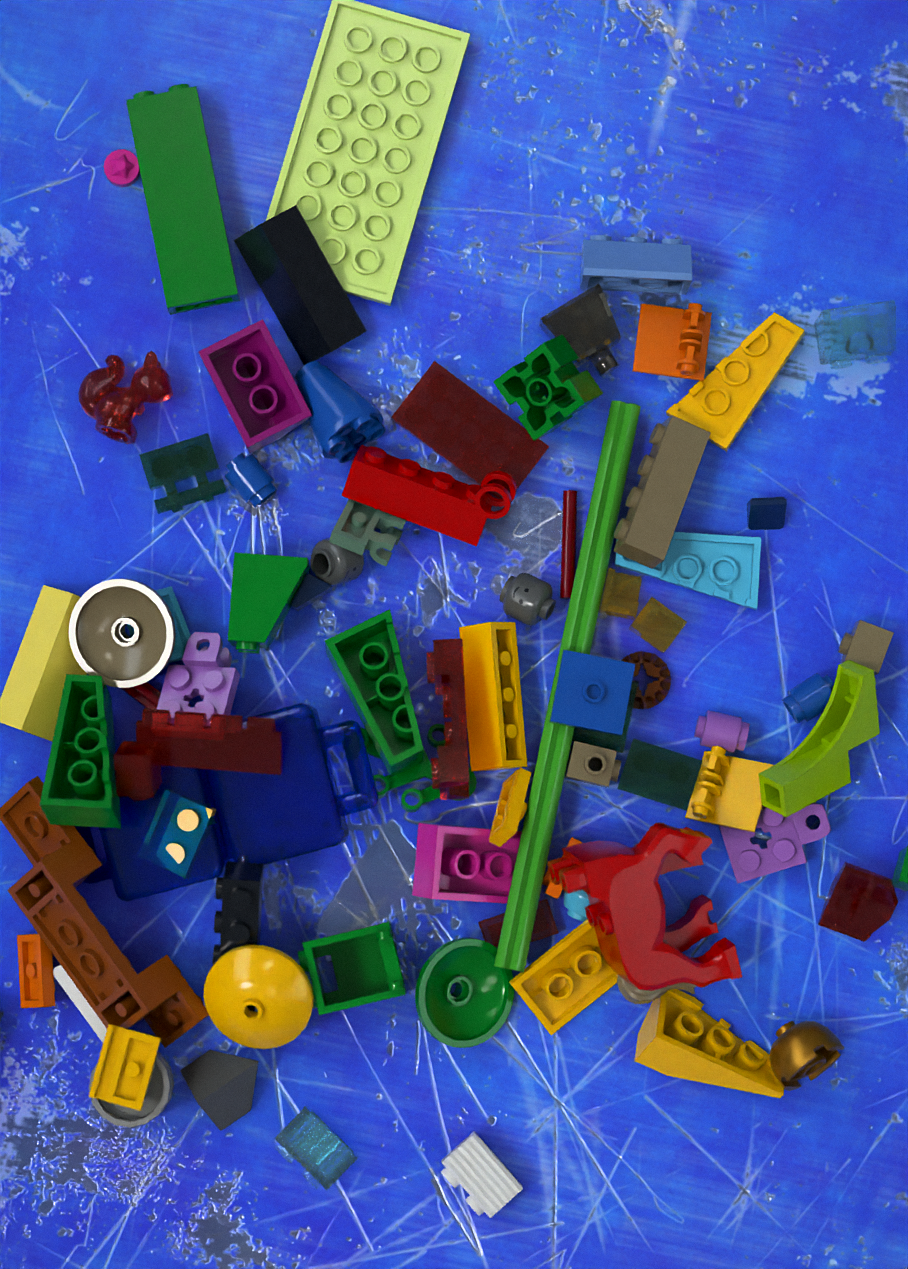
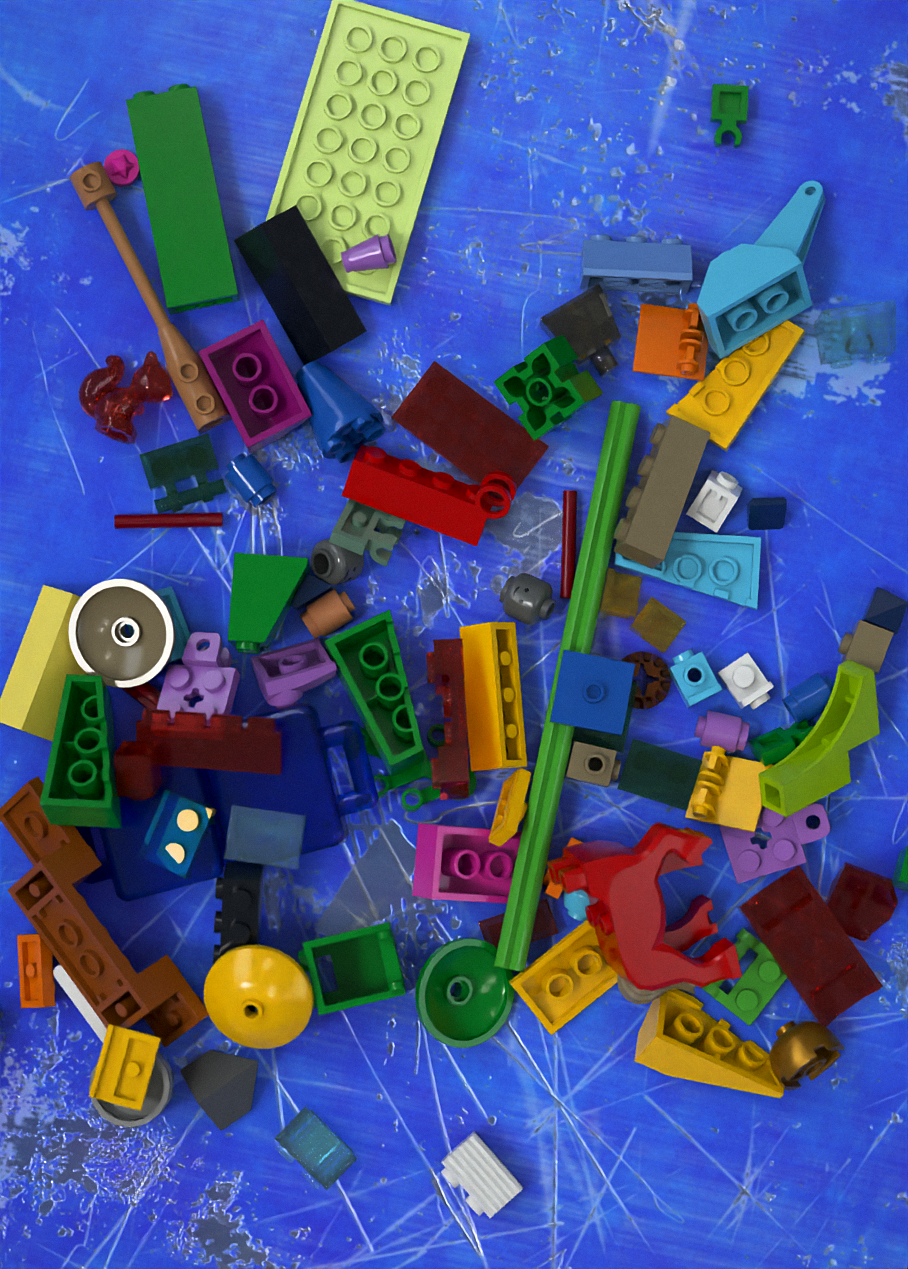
(174, 520): none -> dark red bar
(182, 361): none -> medium nougat bar
(265, 836): none -> clear light blue plate
(291, 671): none -> medium lavender slope
(328, 613): none -> nougat brick
(370, 254): none -> medium lavender cone
(693, 691): none -> medium azure brick
(715, 500): none -> white bracket
(729, 108): none -> green plate
(746, 682): none -> white bracket
(755, 986): none -> bright green plate
(764, 282): none -> medium azure slope
(779, 743): none -> green plate
(809, 946): none -> clear red piece
(885, 610): none -> dark blue slope

